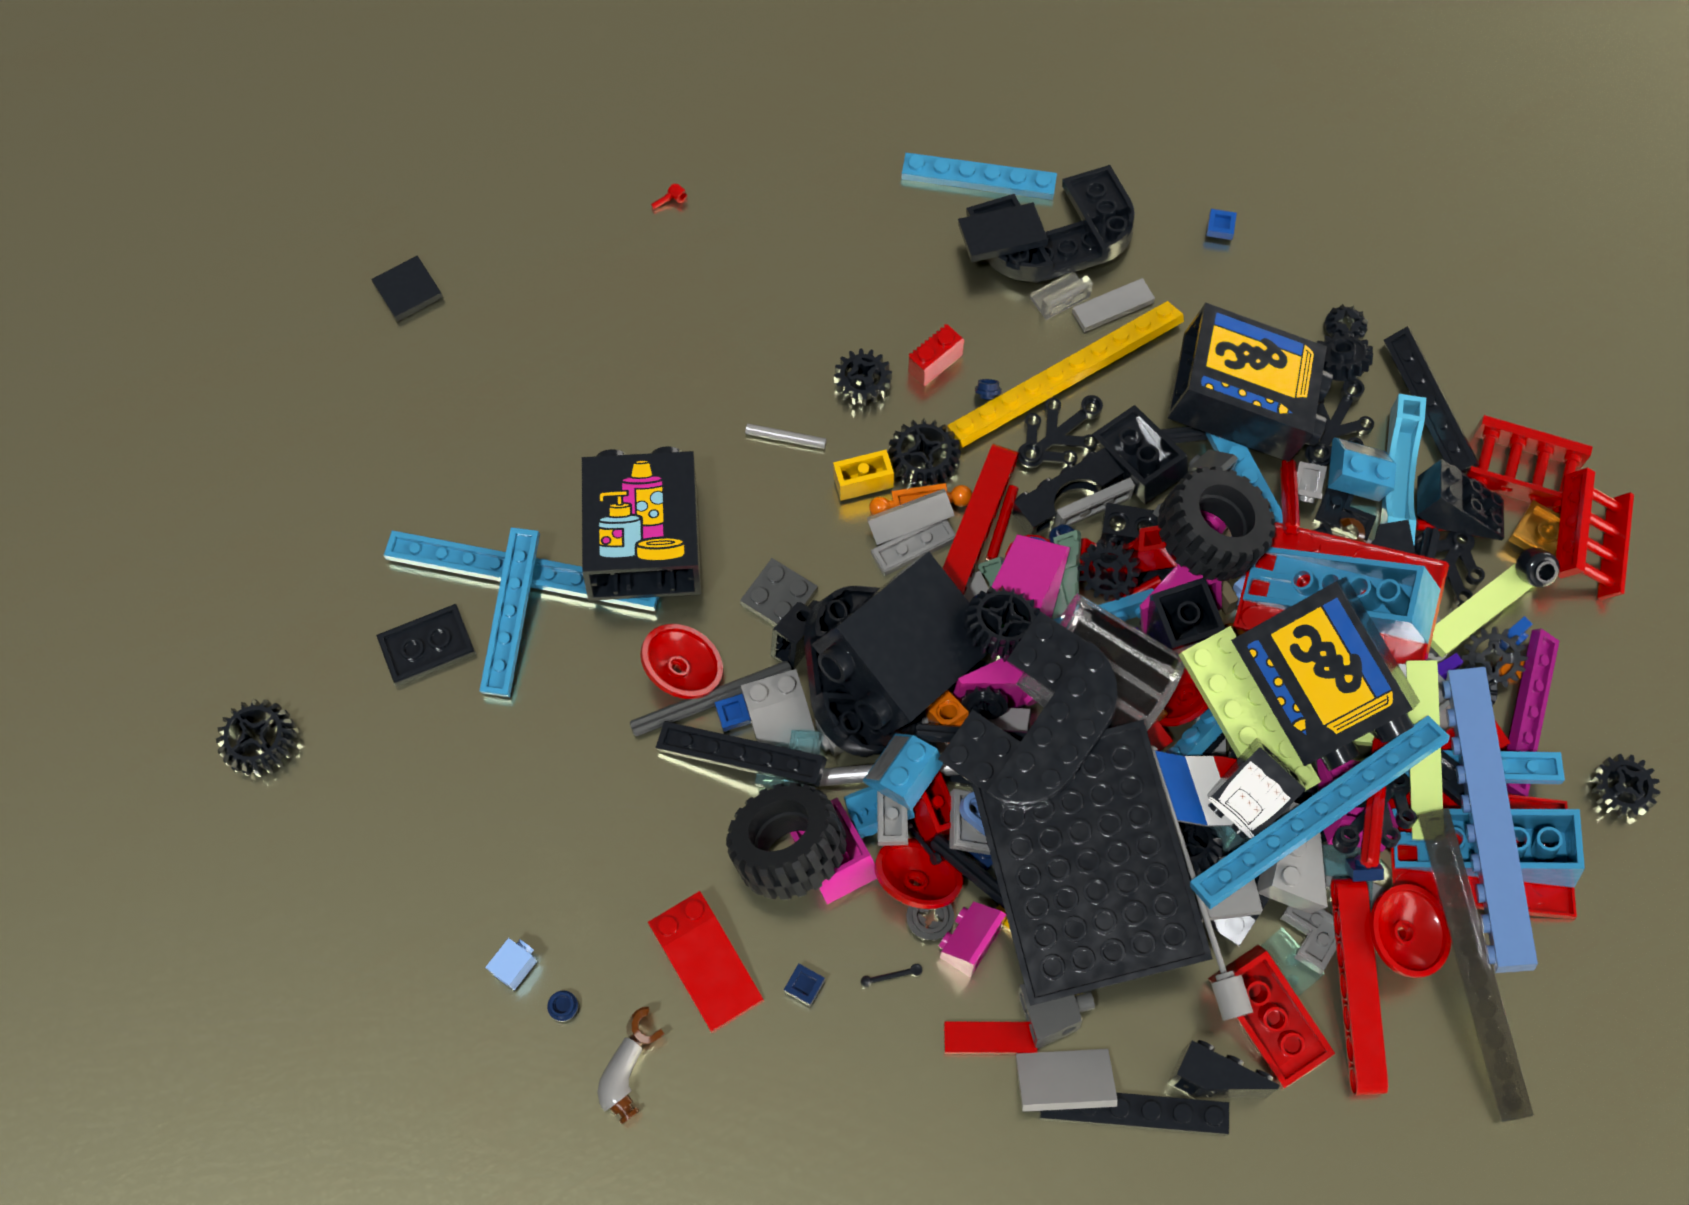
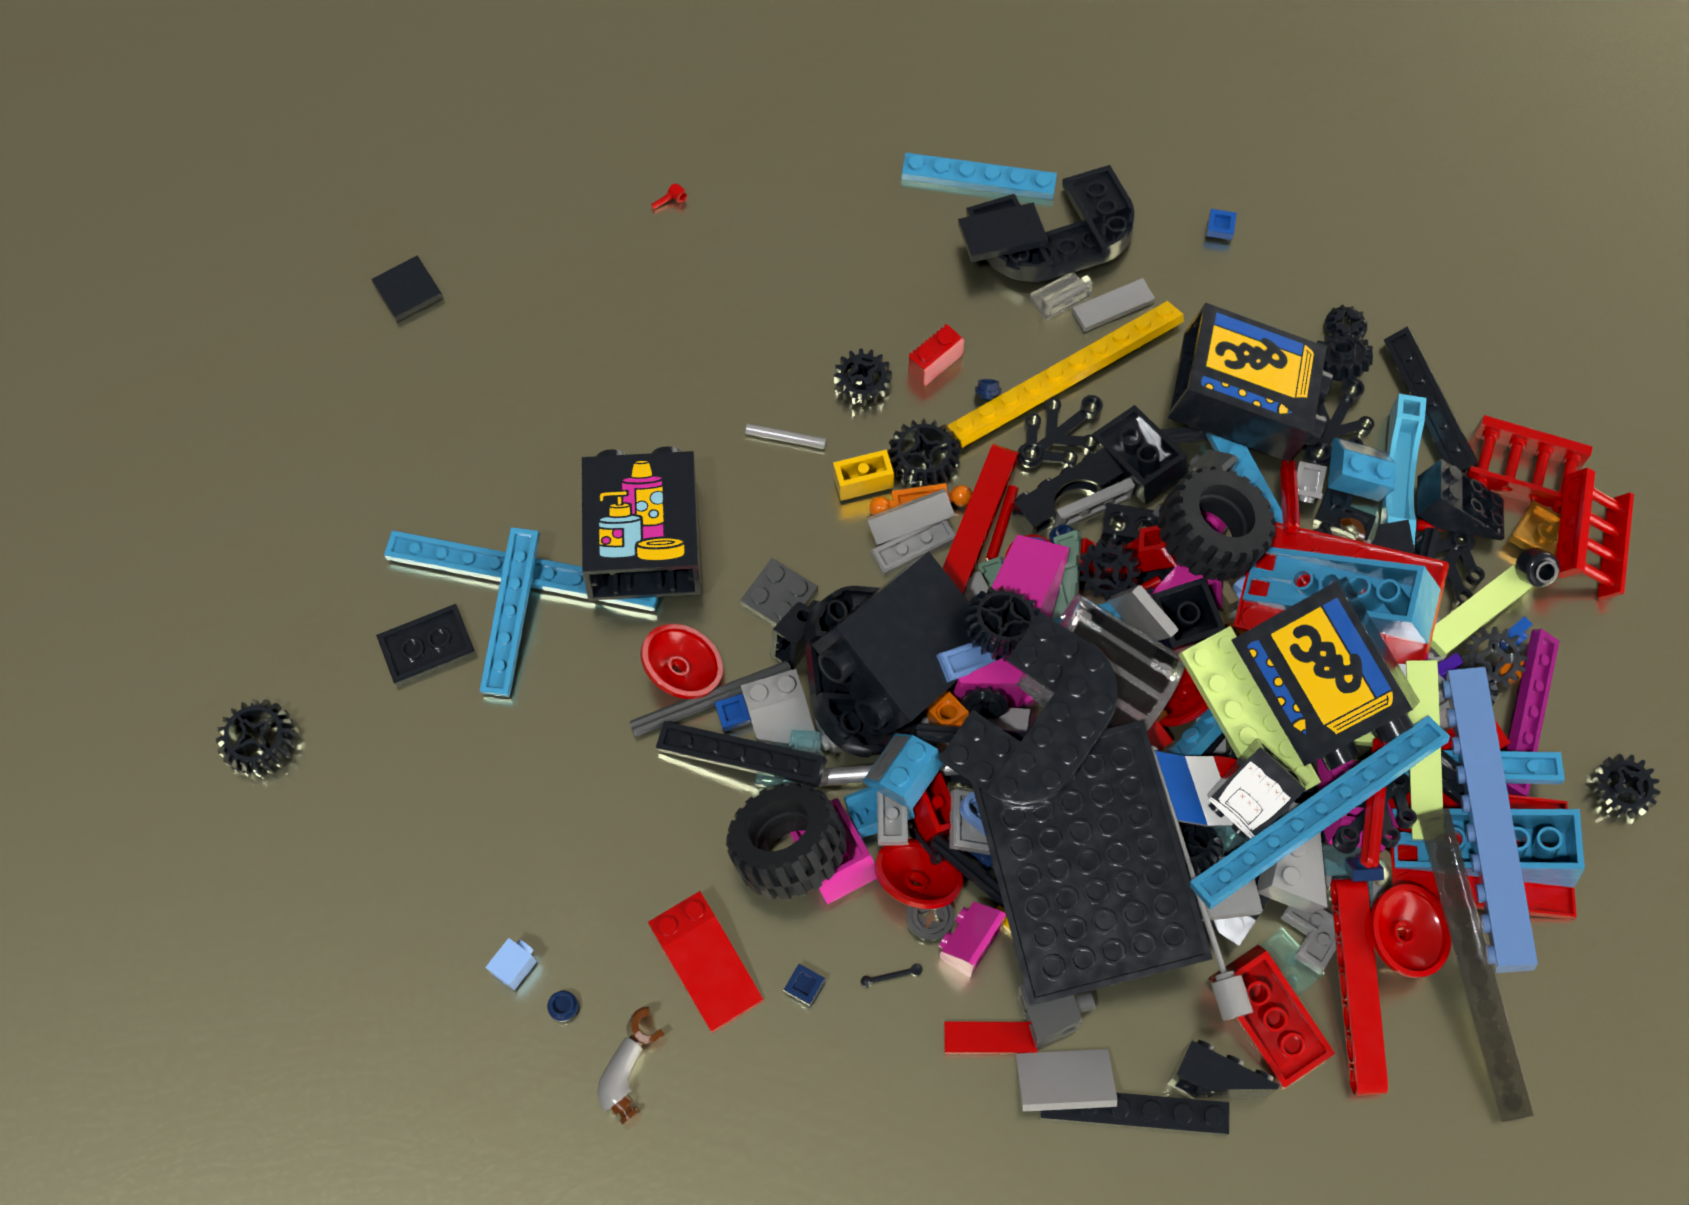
(962, 661): none -> medium blue tile
(1143, 613): none -> light grey tile

